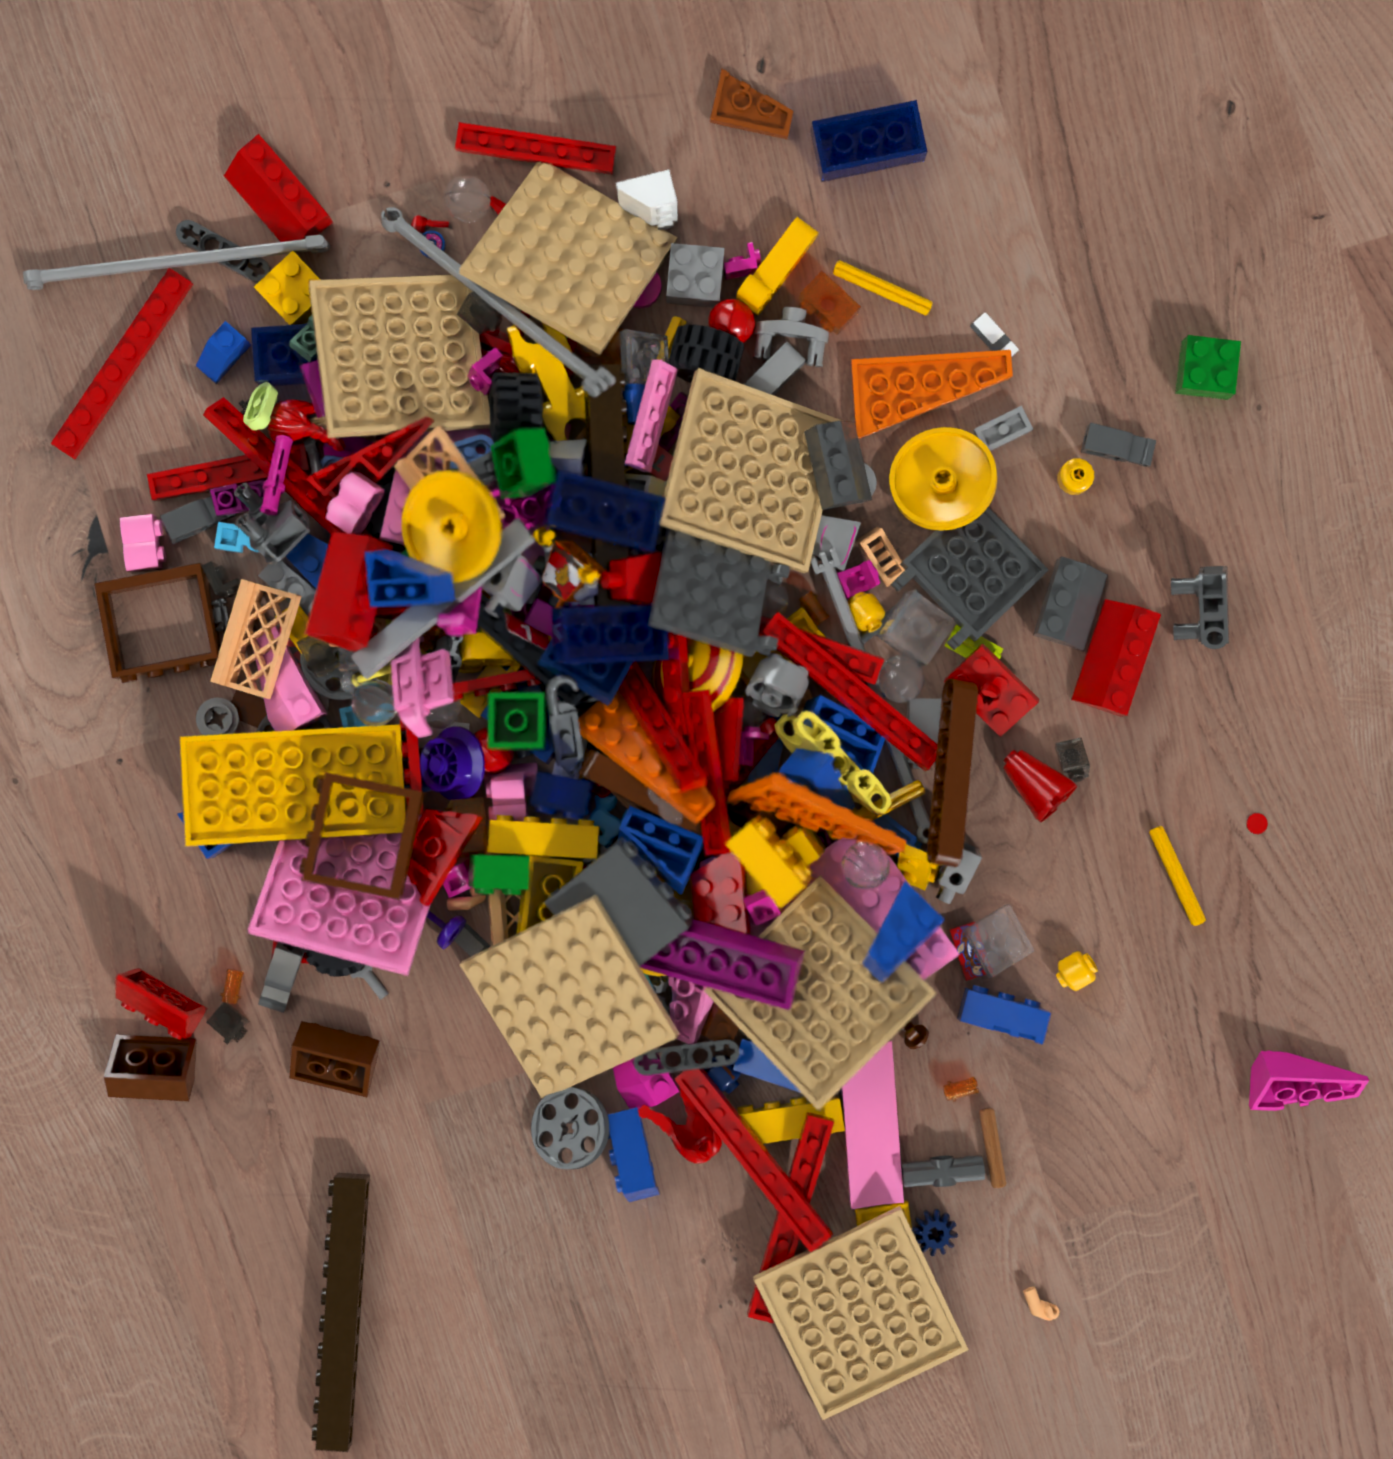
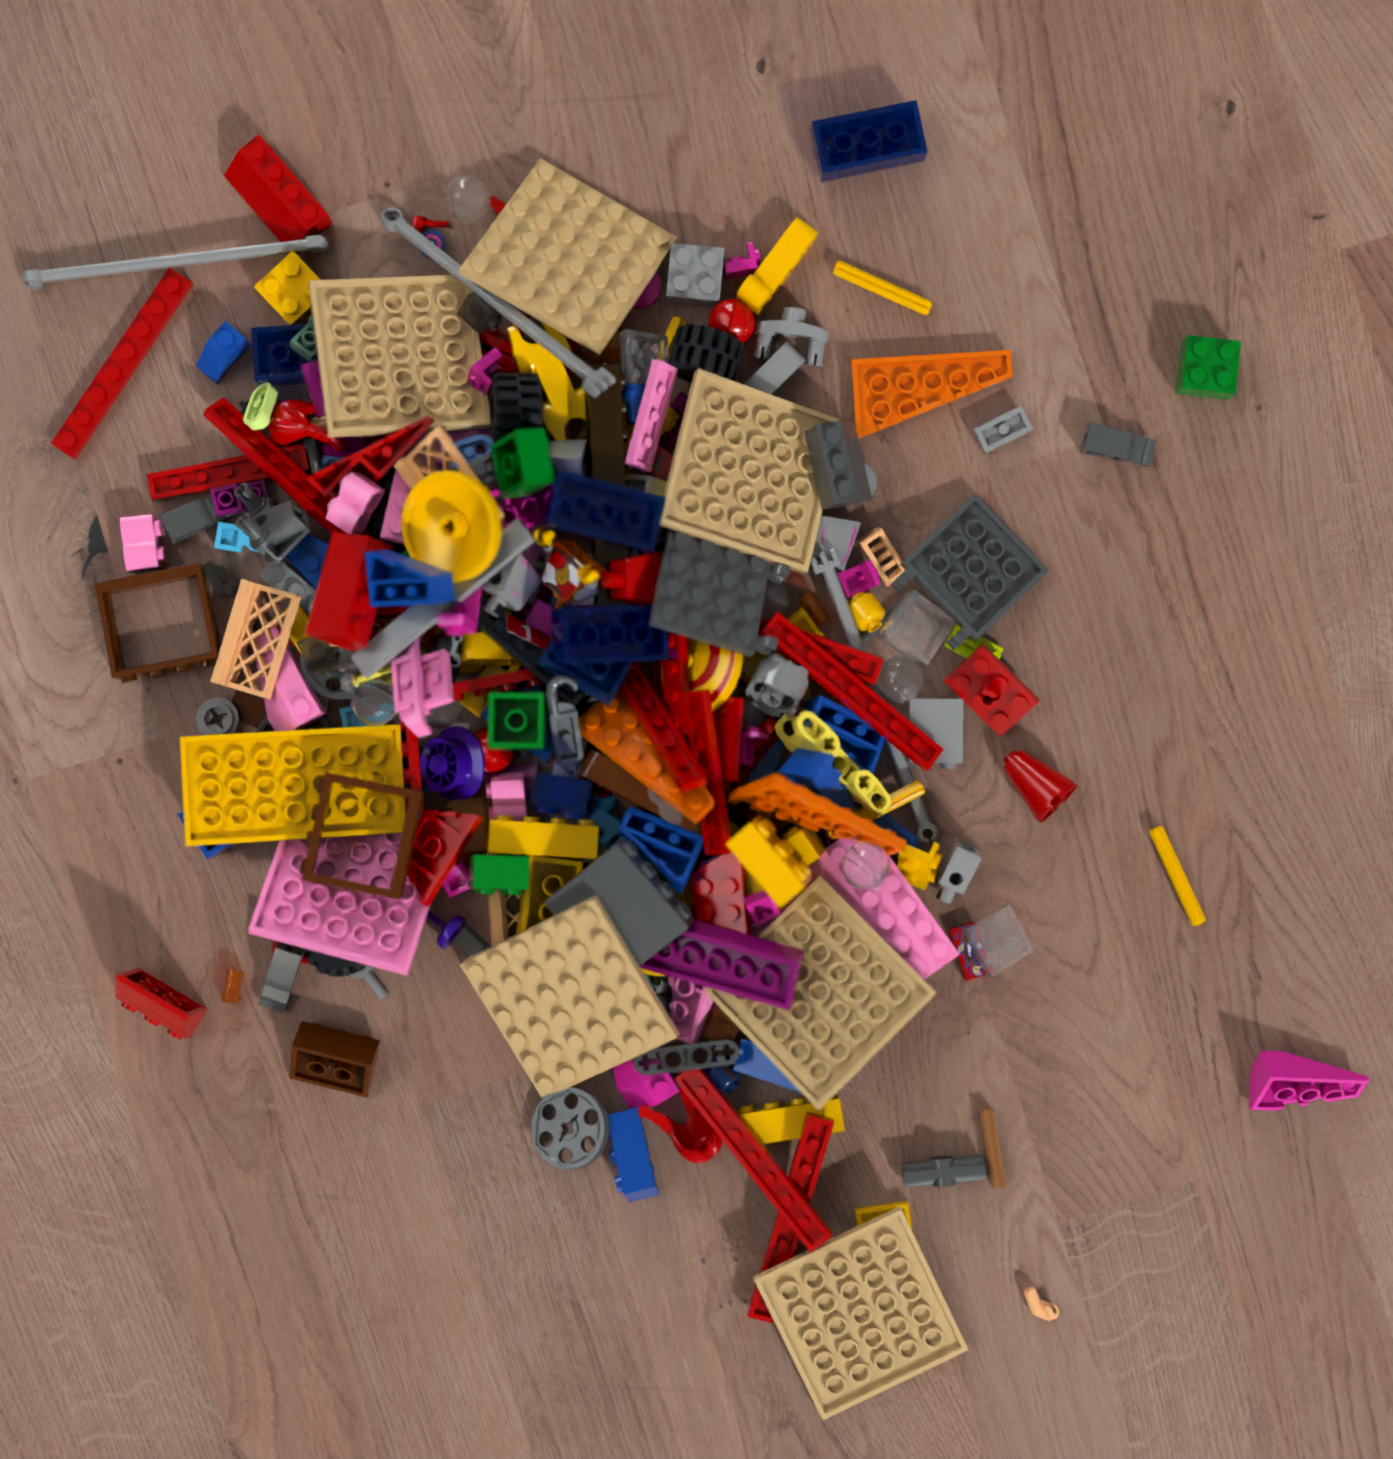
(151, 1068): reddish brown slope -> none
(221, 614): dark grey piece -> none
(223, 244): dark grey beam -> none
(228, 1023): clear smoke bracket -> none
(274, 484): dark pink pin -> none
(342, 1312): dark brown brick -> none
(465, 903): light nougat arm -> none
(535, 148): red plate -> none
(650, 198): white slope -> none
(749, 110): dark orange wing -> none
(824, 288): clear orange brick -> none
(872, 1133): bright pink arch -> none
(904, 930): blue wedge -> none
(915, 1036): reddish brown plate -> none
(941, 1223): dark blue gear -> none
(943, 478): yellow dish -> none
(952, 773): reddish brown beam -> none
(960, 1089): clear orange pin -> none
(992, 334): white sticker -> none
(1004, 1014): blue wedge -> none
(1067, 480): yellow head -> none
(1070, 603): dark grey slope -> none
(1073, 759): clear smoke bracket -> none
(1076, 971): yellow head -> none
(1116, 657): red slope -> none
(1212, 589): dark grey piece -> none
(1257, 823): red sticker -> none

